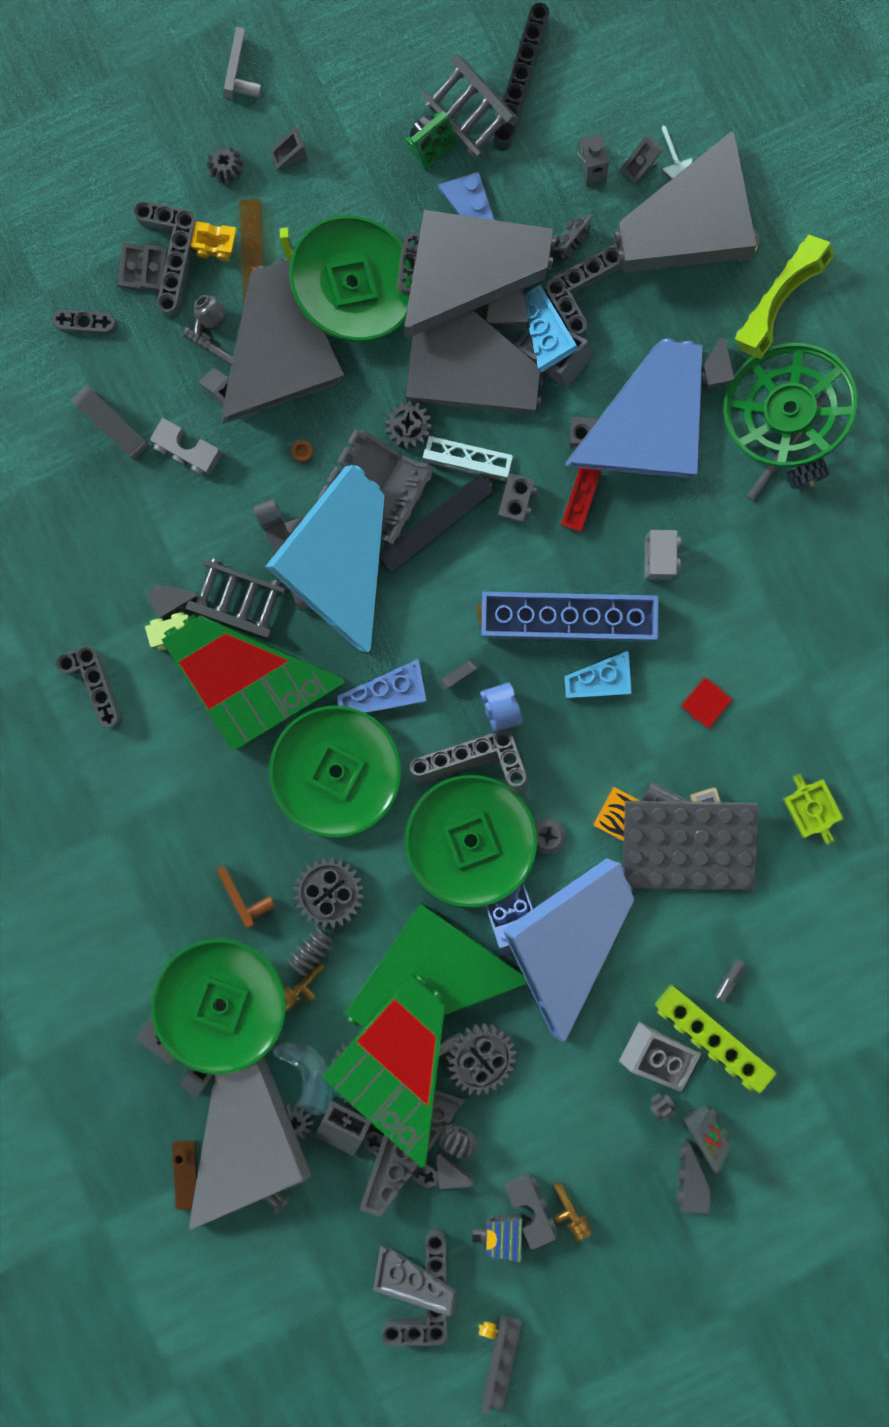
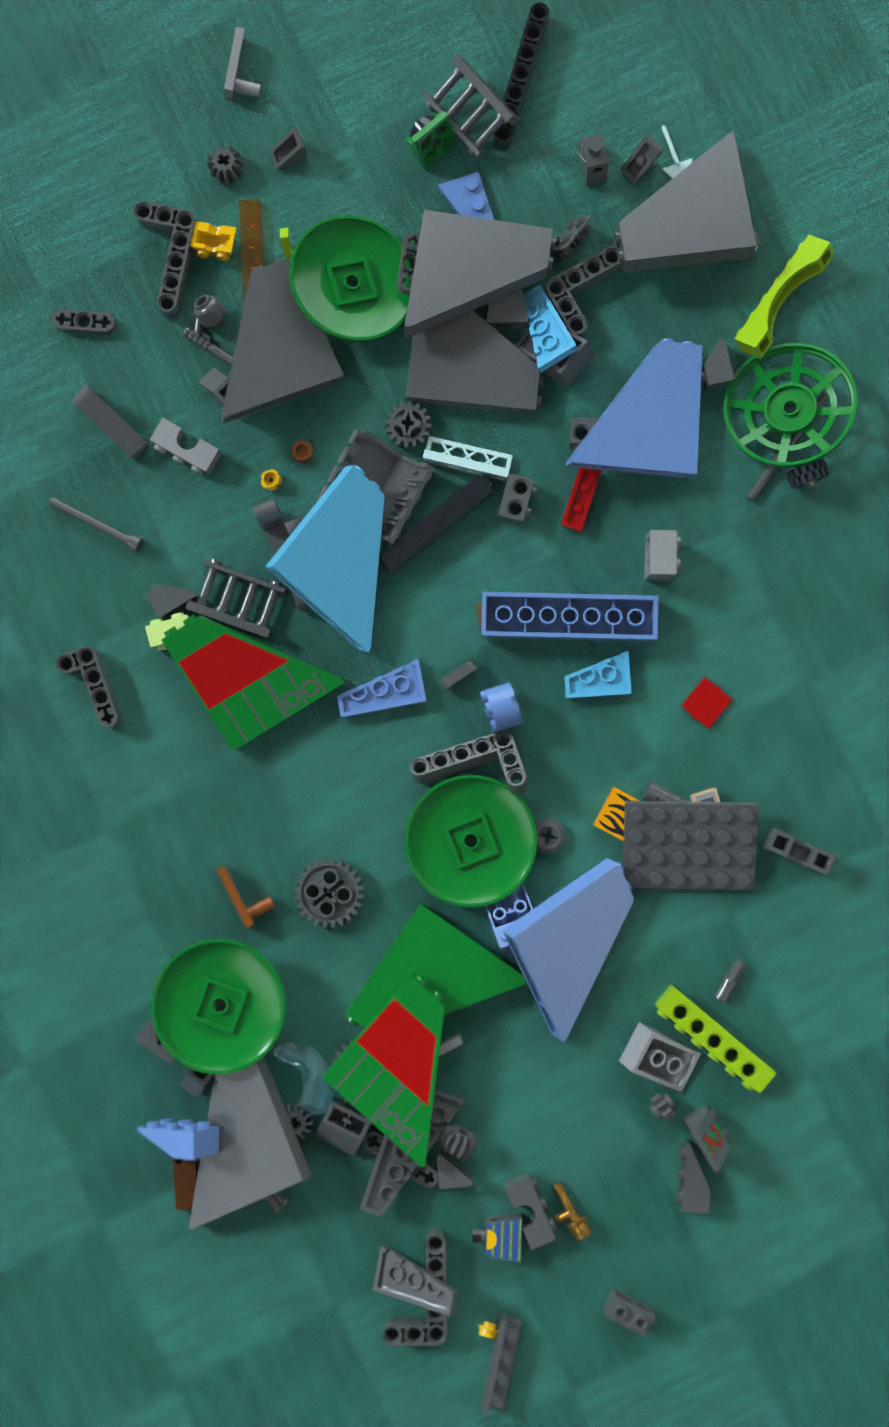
(133, 543): none -> dark grey piece
(141, 267): dark grey slope -> none
(183, 1138): none -> medium blue slope
(277, 480): none -> yellow plate
(292, 995): pearl gold piece -> none
(303, 764): green dish -> none
(311, 952): dark grey piece -> none
(496, 1045): dark grey gear -> none
(629, 1312): none -> dark grey brick
(798, 851): none -> dark grey arch
(813, 808): lime plate -> none

